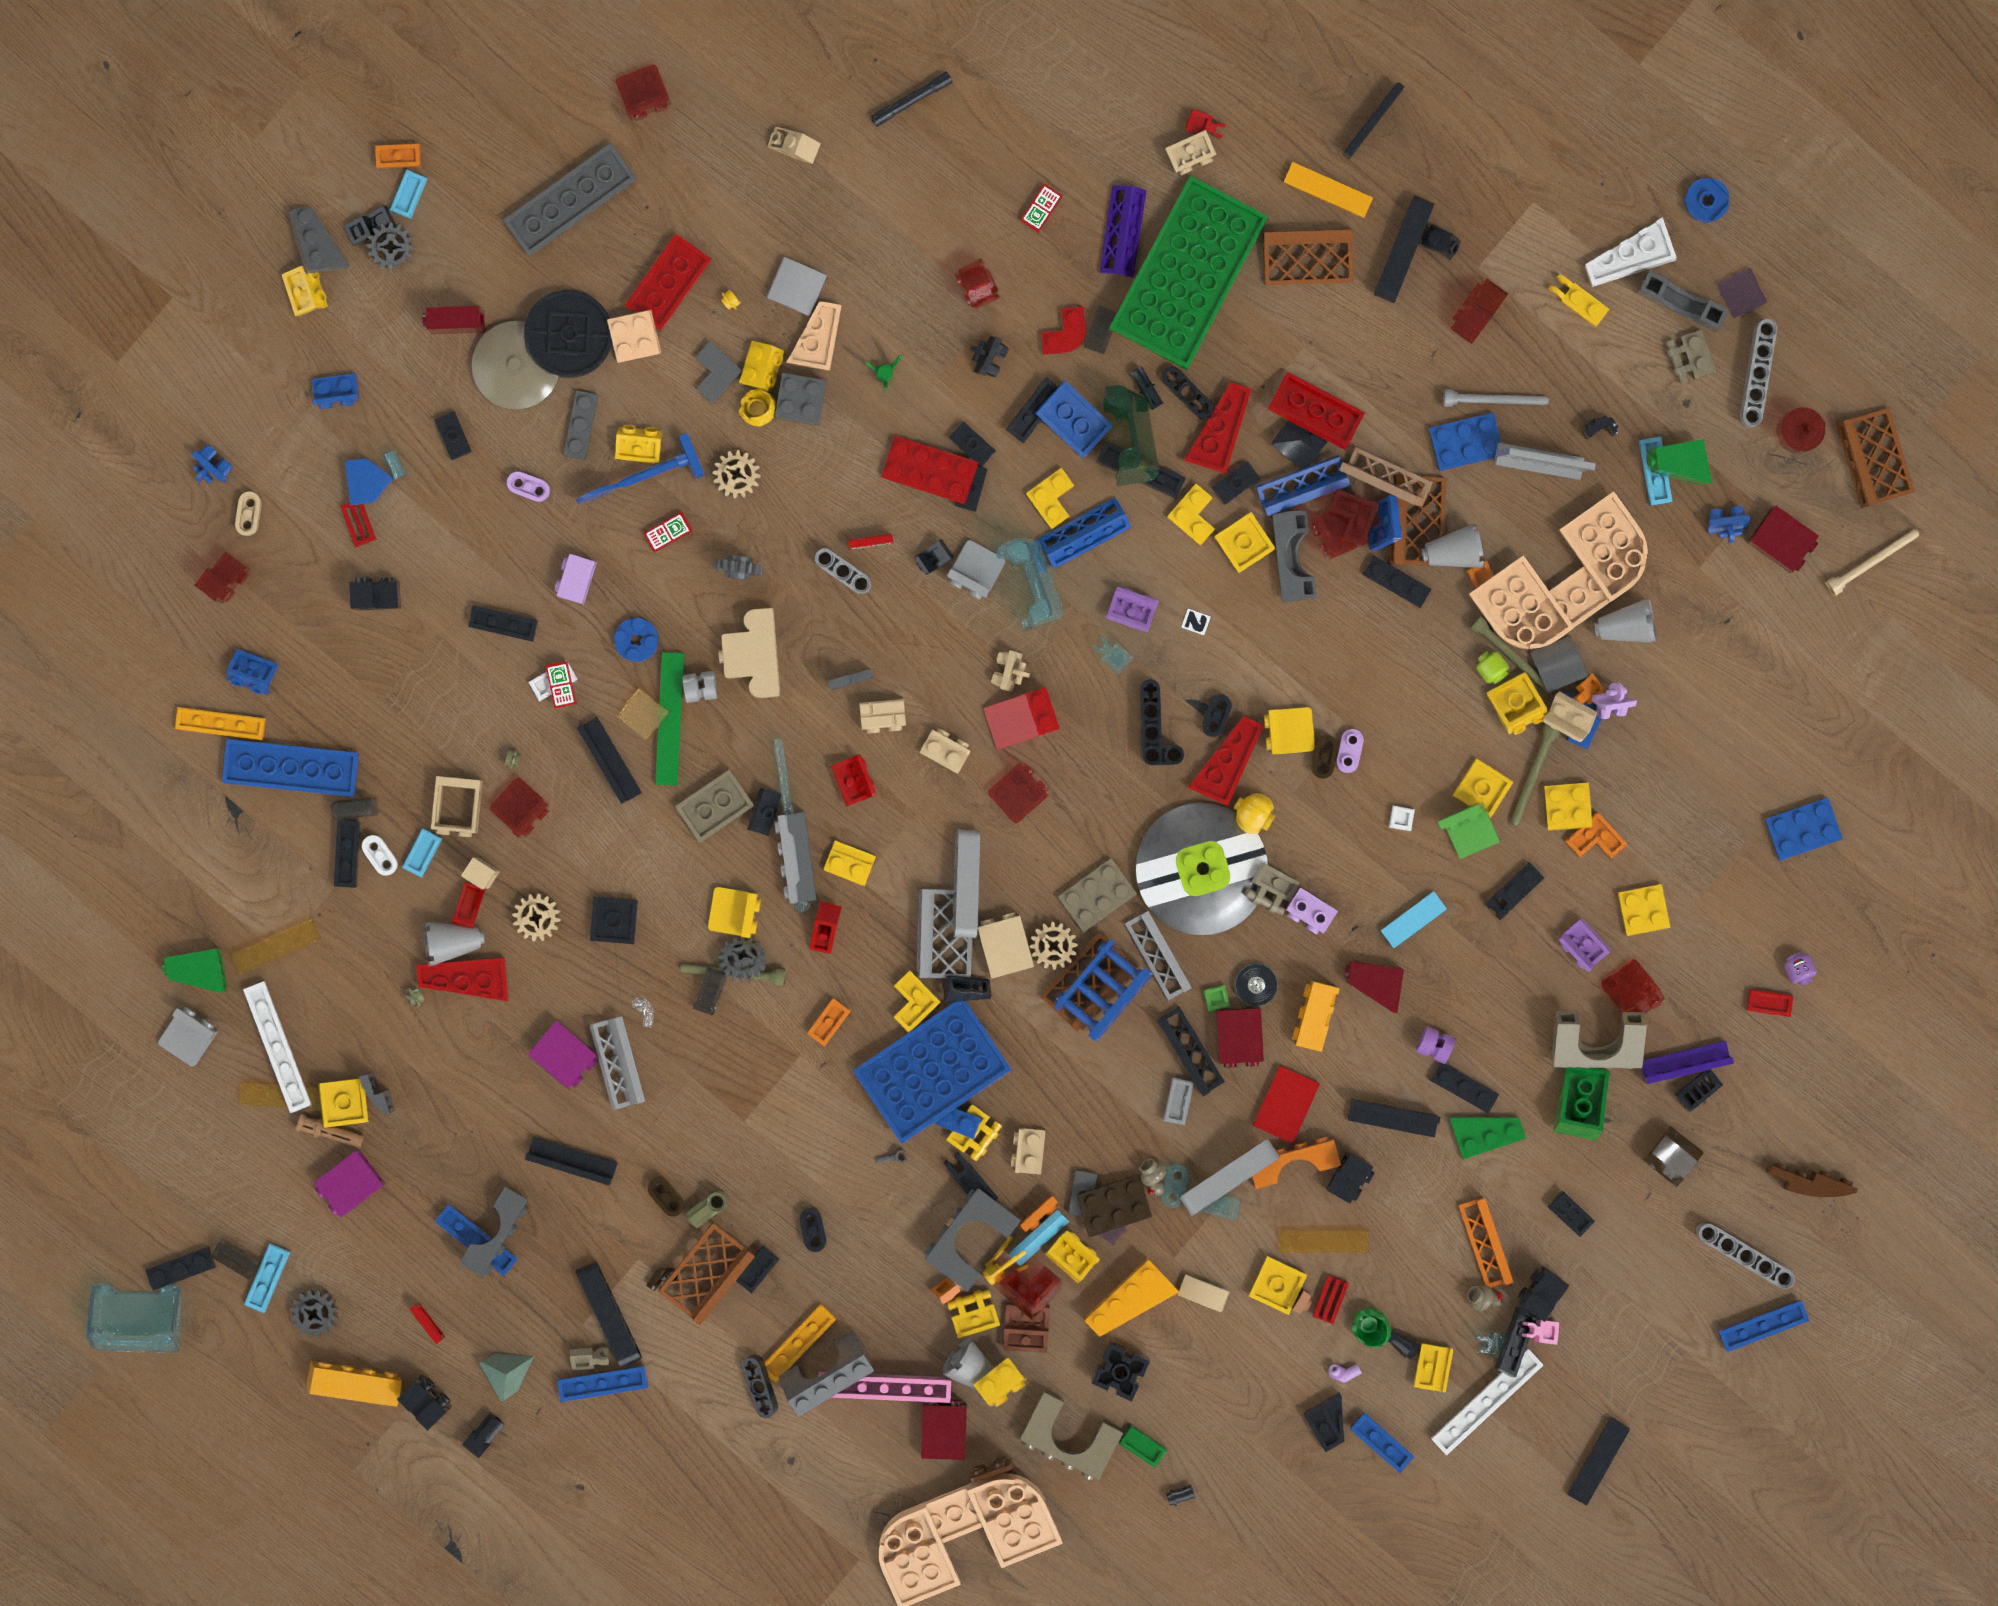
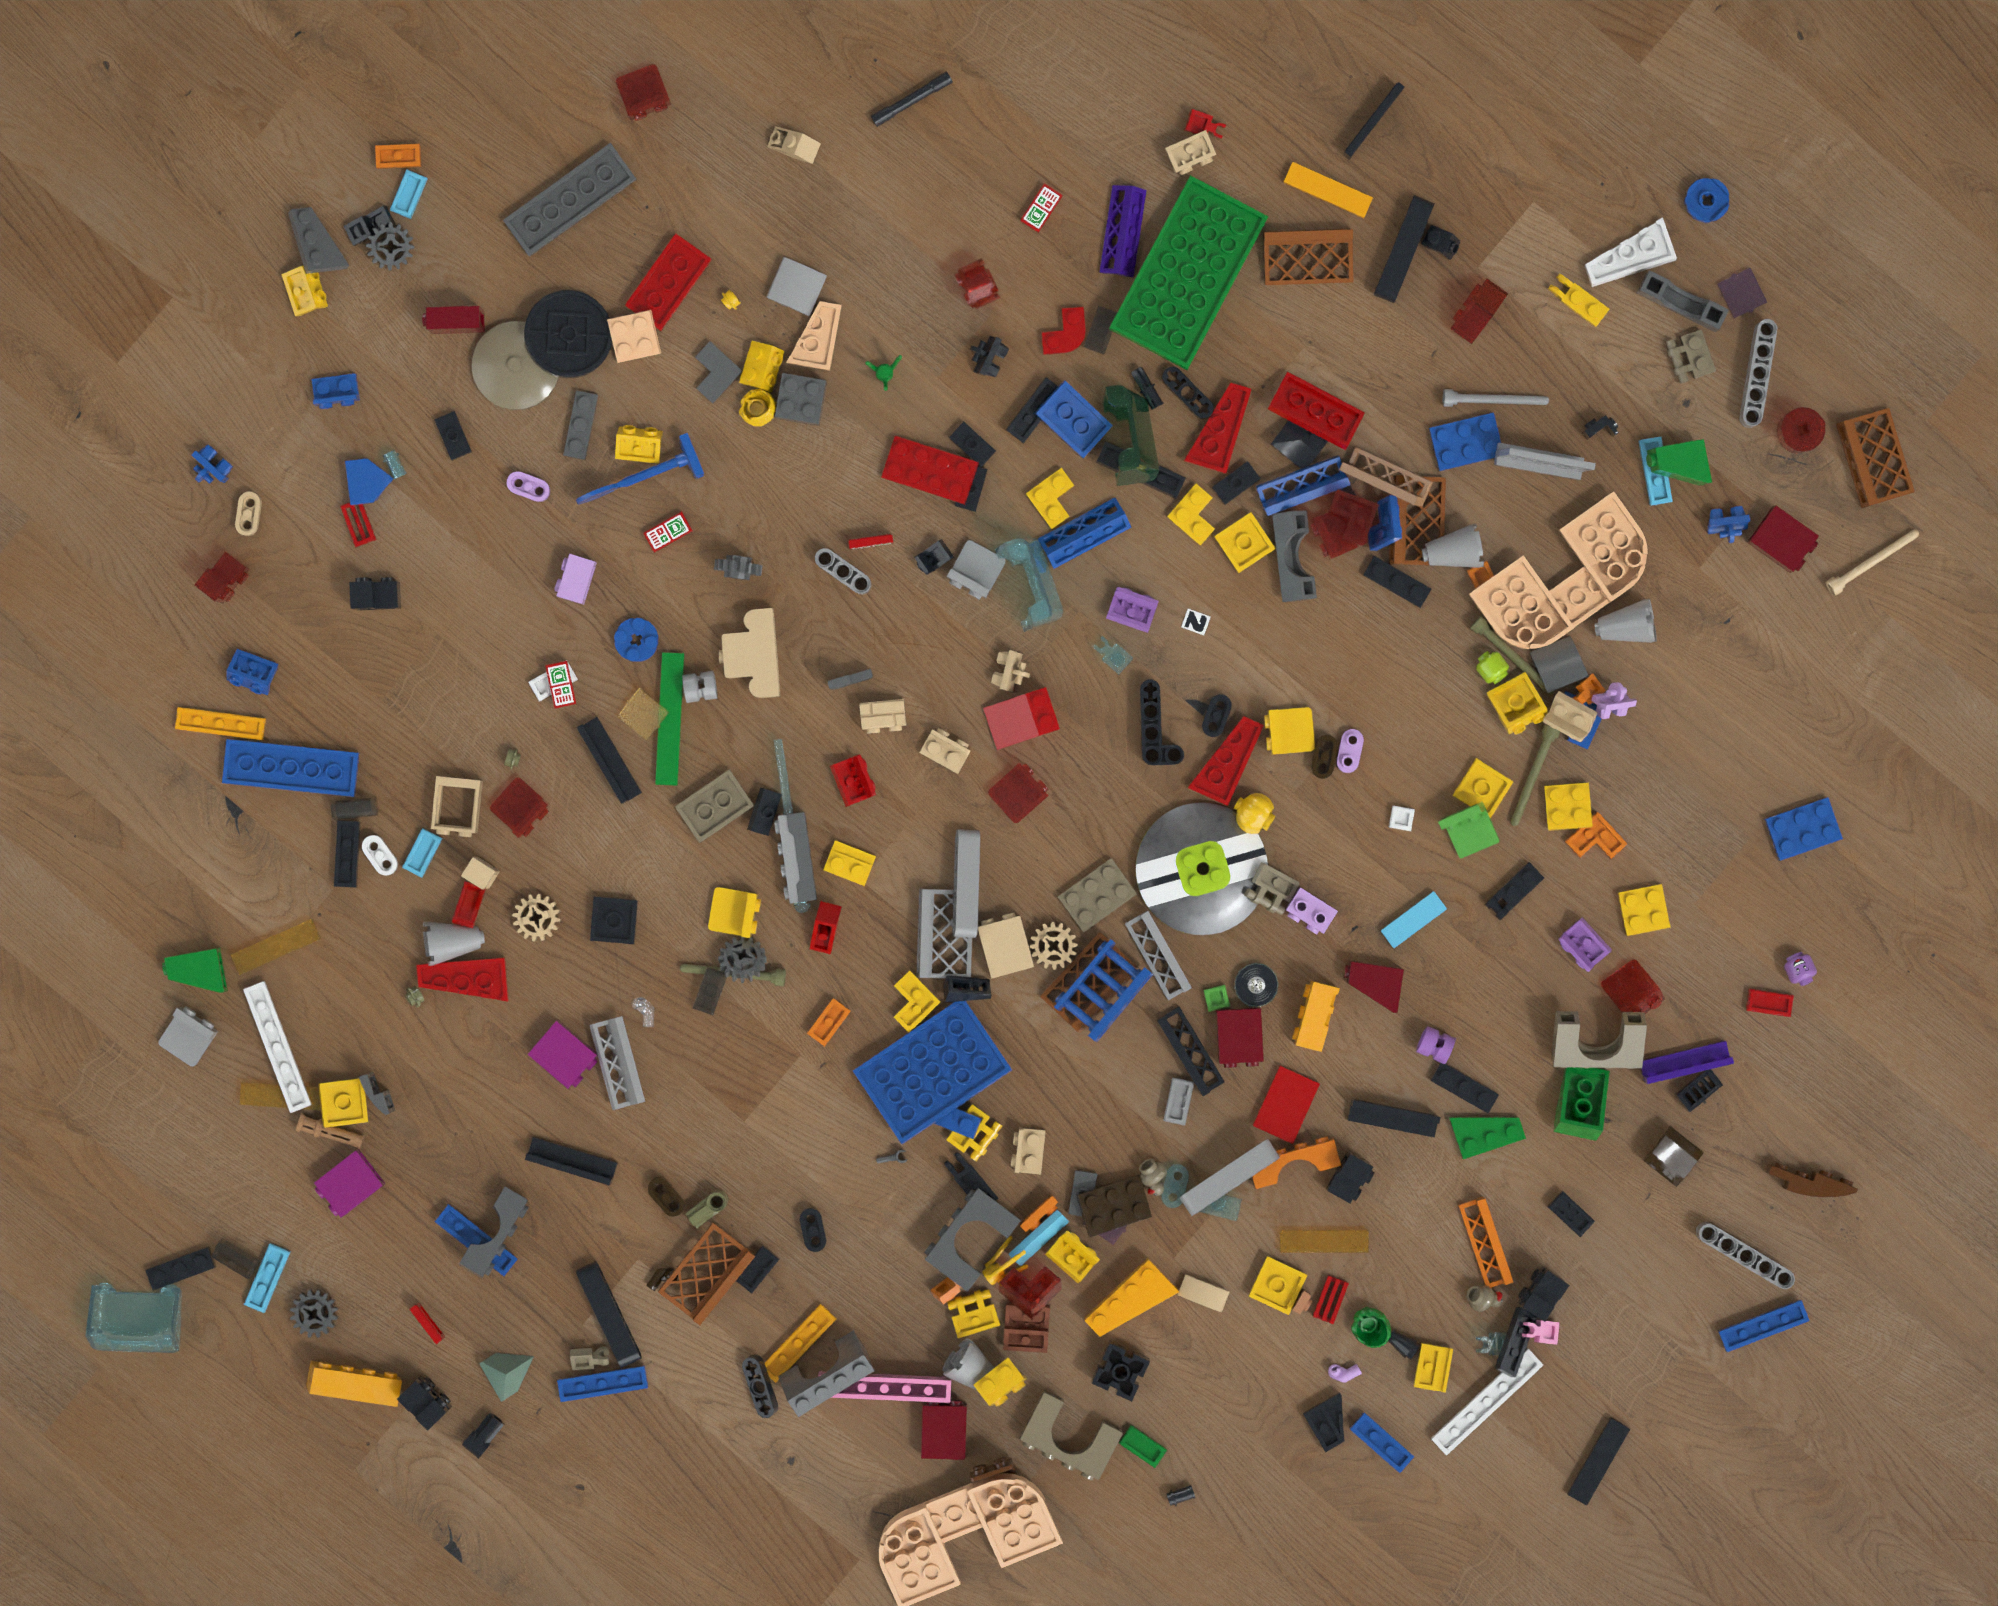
(503, 623): black plate -> none
(731, 484): tan gear -> none

